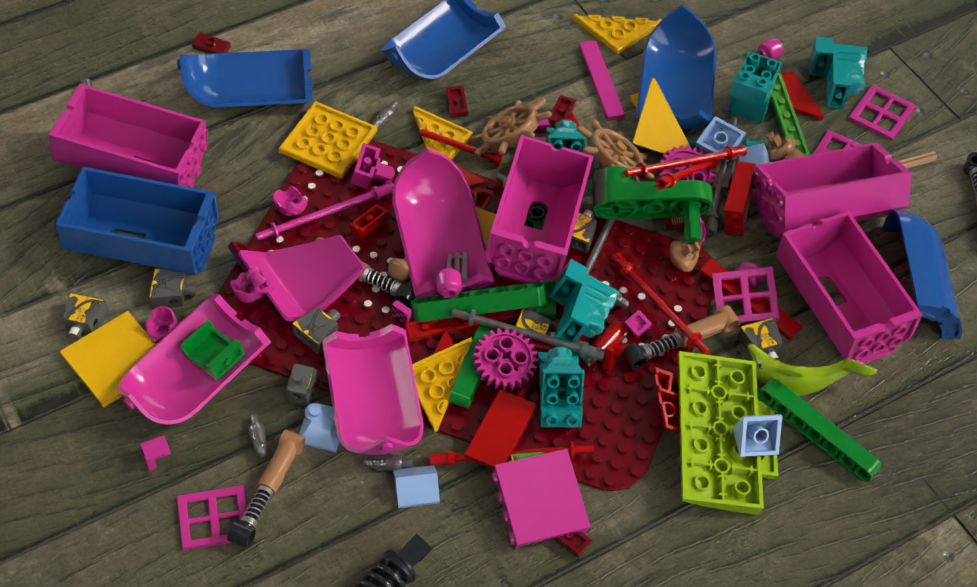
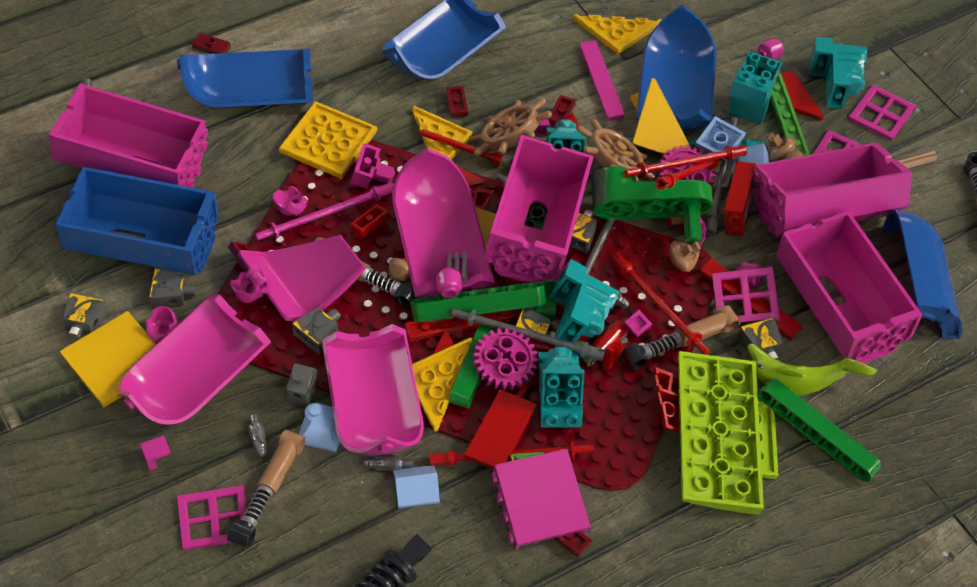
(212, 350): green panel -> none
(385, 115): flat silver piece -> none
(401, 312): dark pink tile -> none
(758, 435): light blue slope -> none

